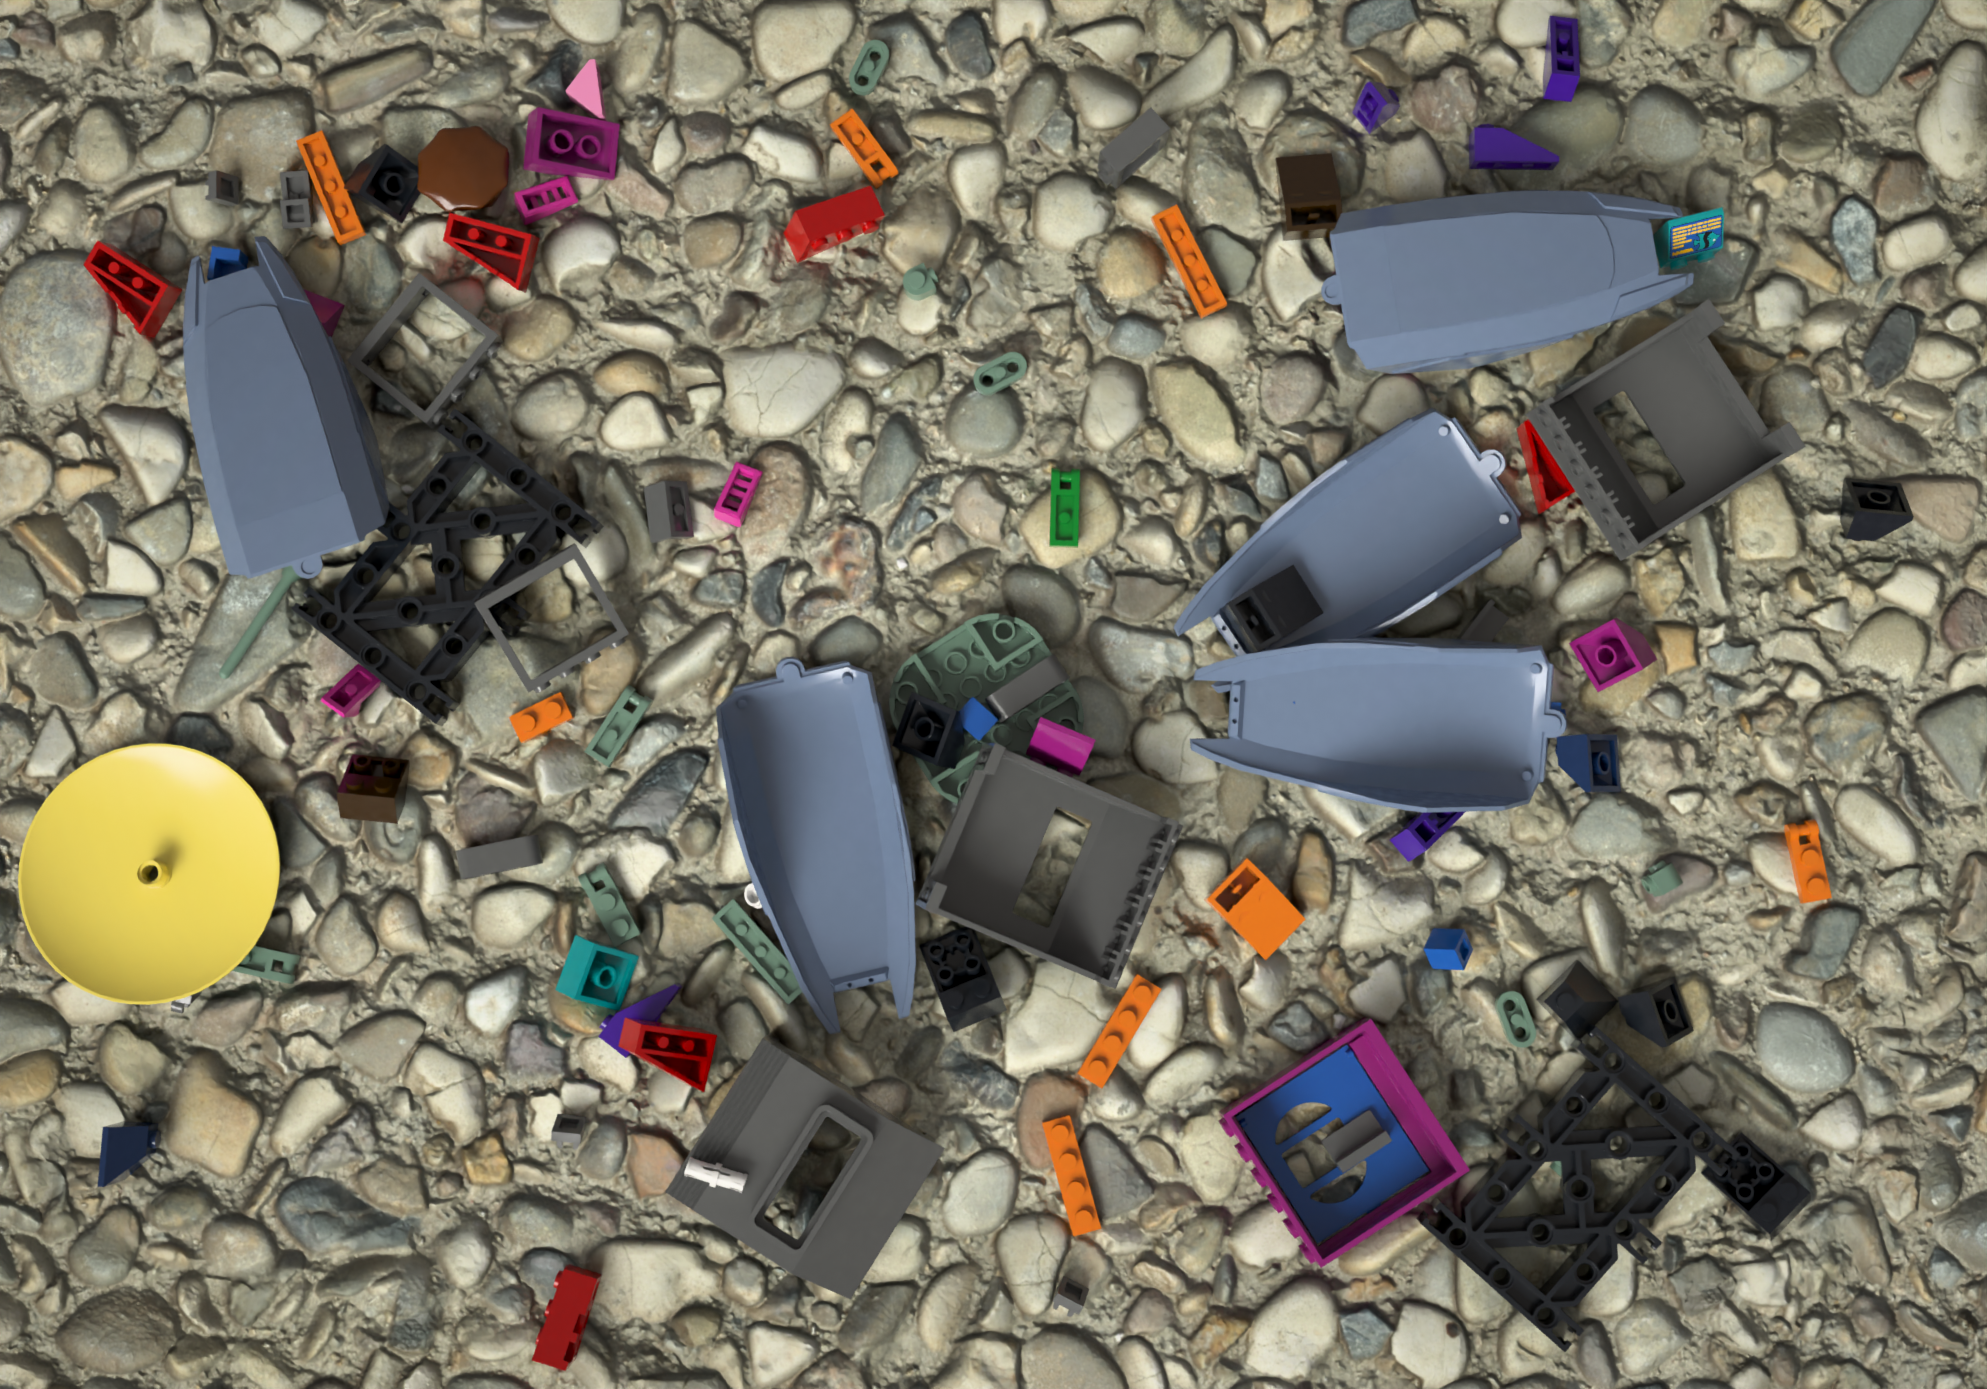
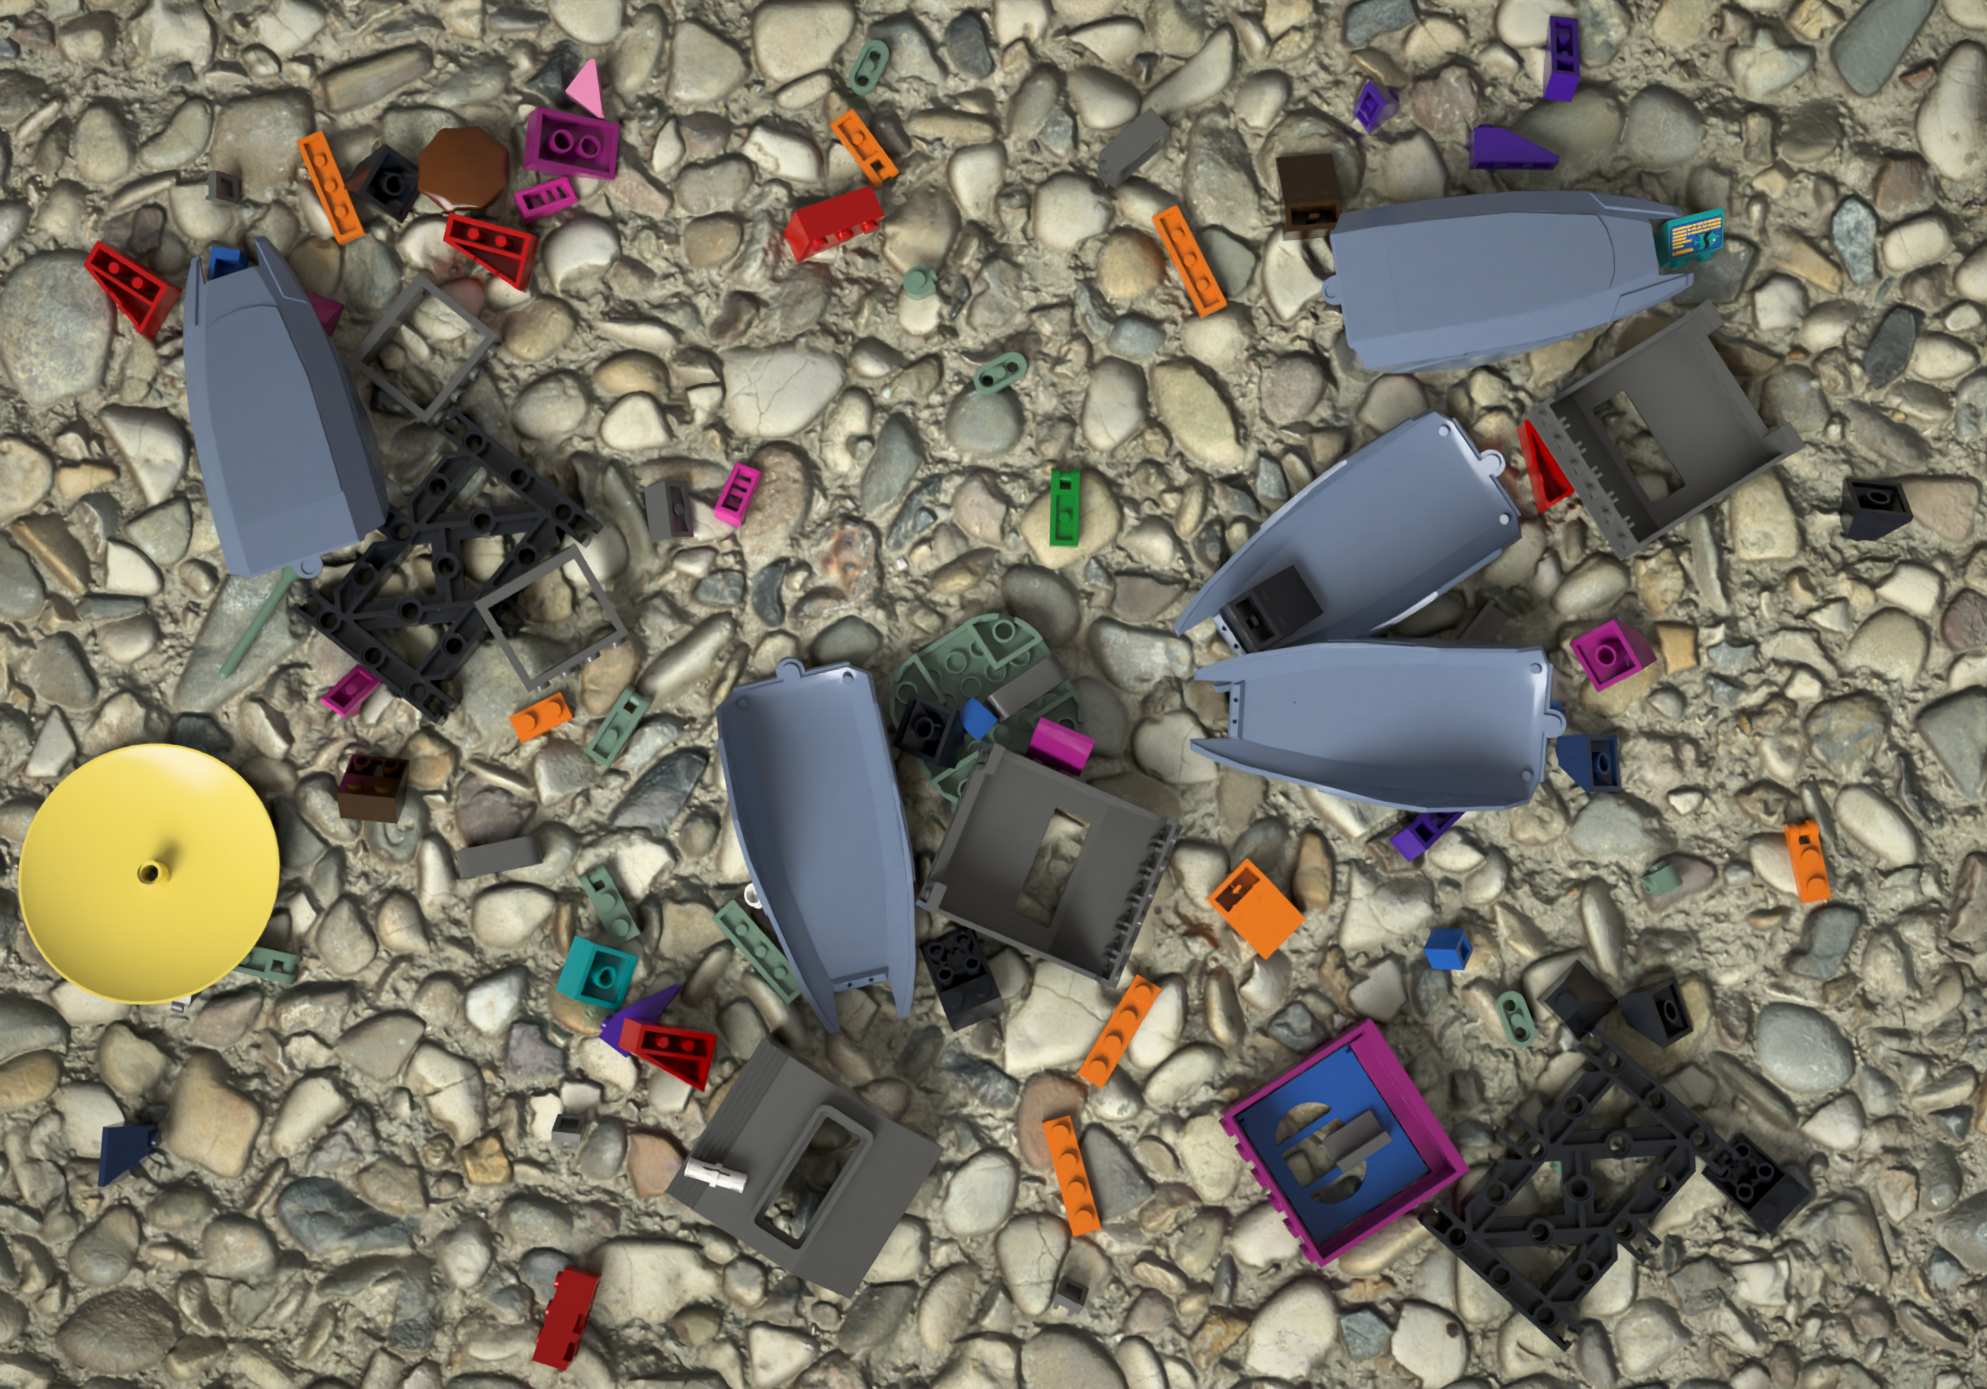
(297, 199): dark grey slope -> none

